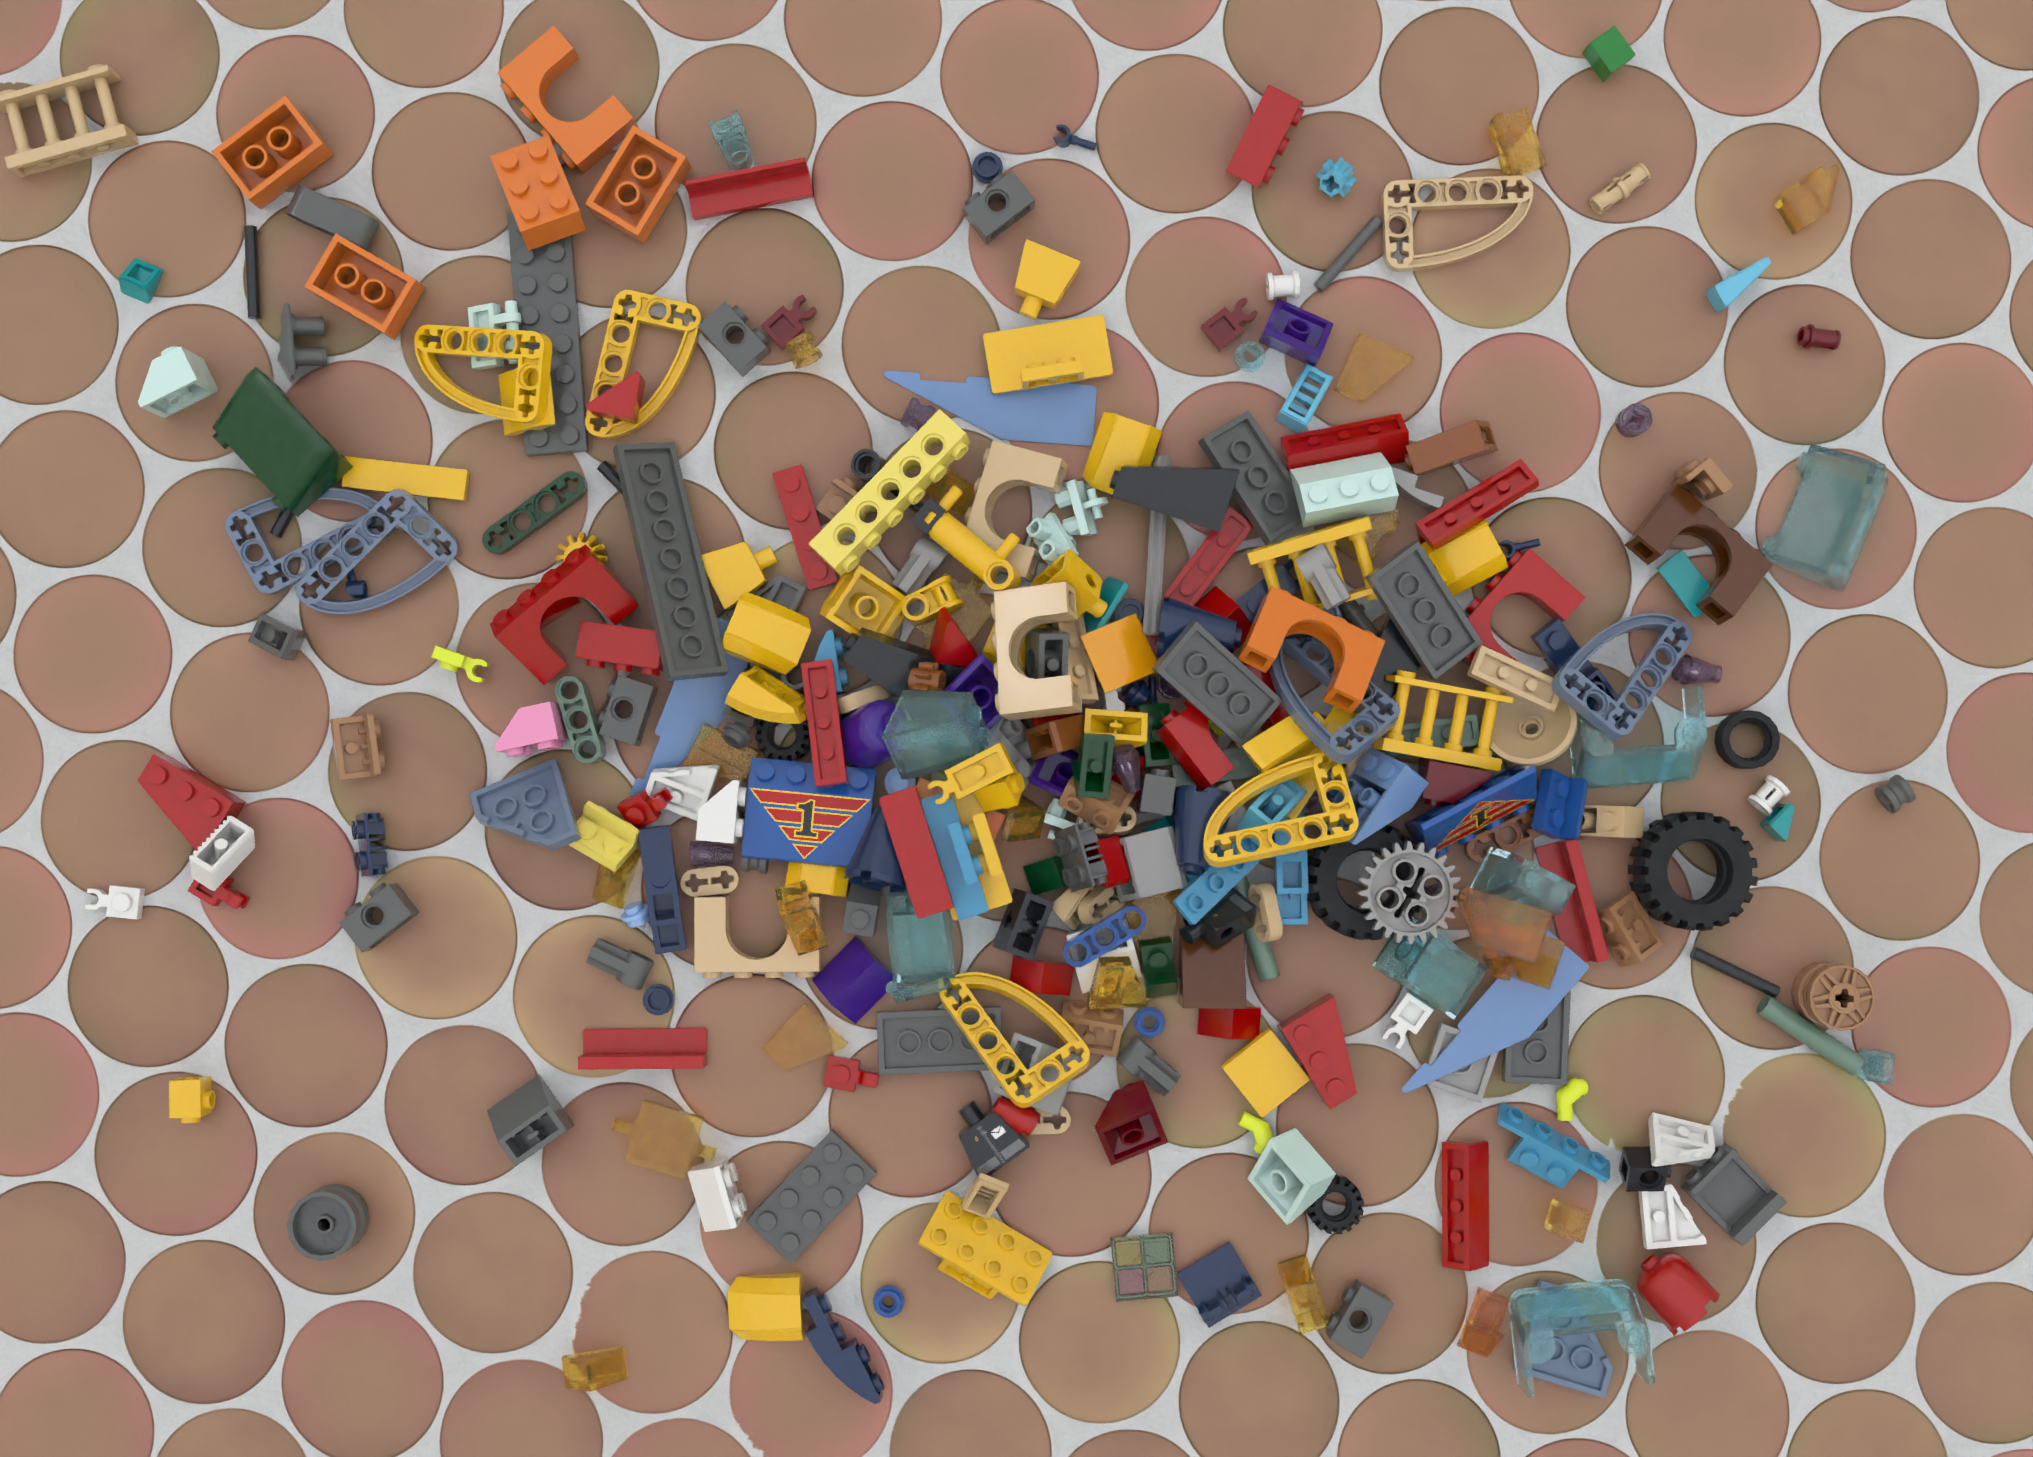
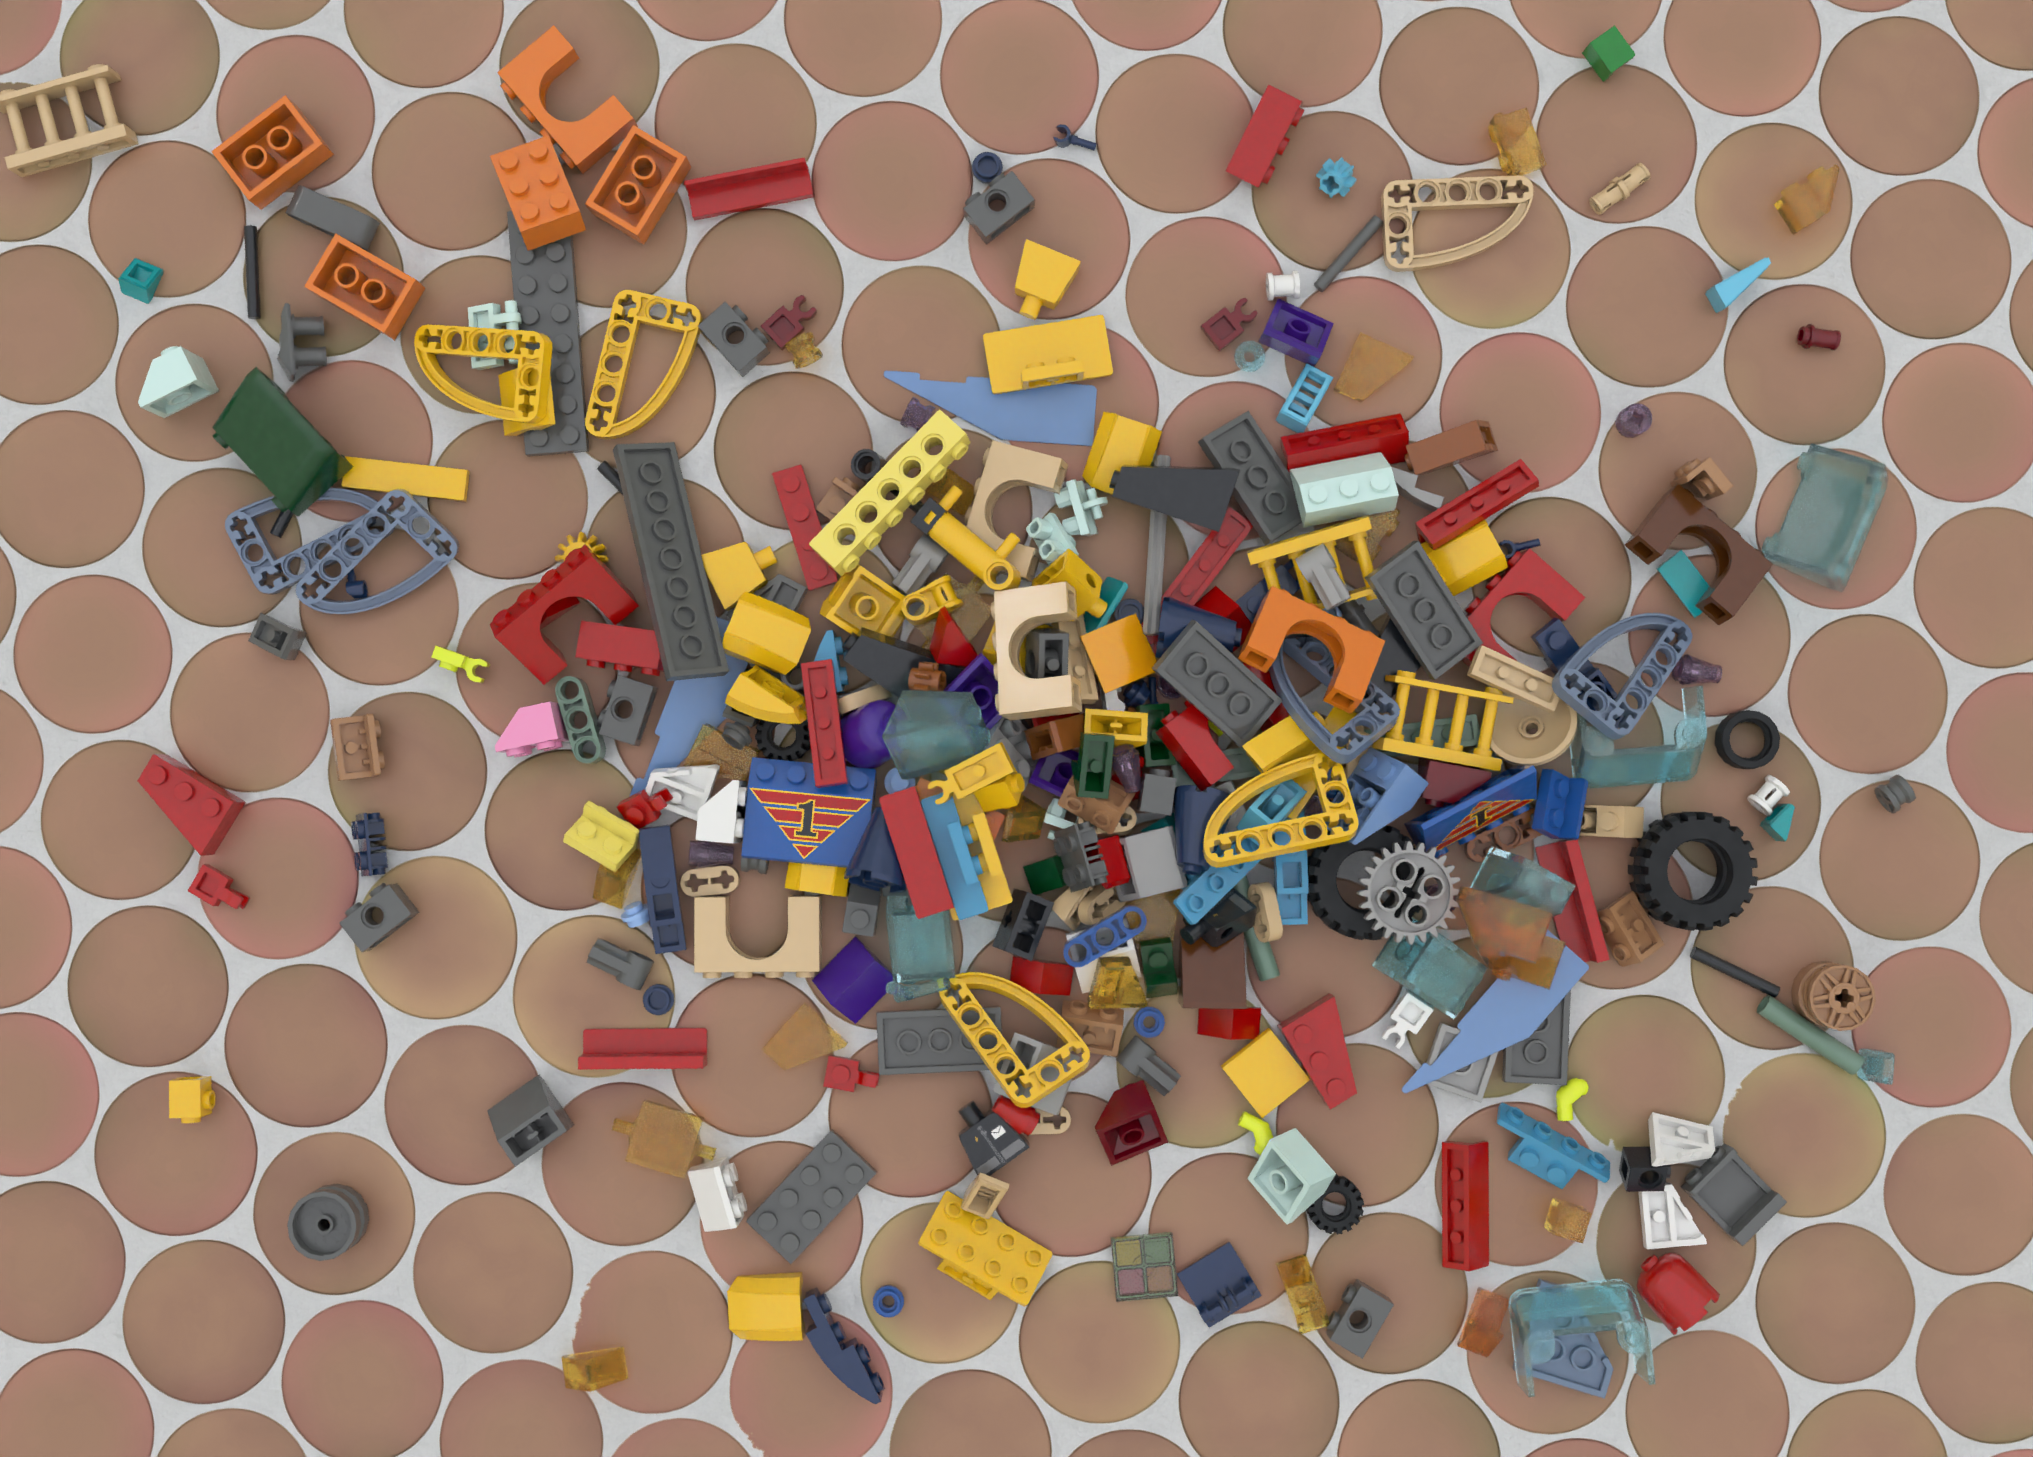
(120, 902): white plate -> none
(222, 853): white brick -> none
(530, 807): sand blue plate -> none
(532, 509): dark green beam -> none
(621, 401): red slope -> none
(732, 139): clear light blue piece -> none
(801, 917): clear yellow slope -> none

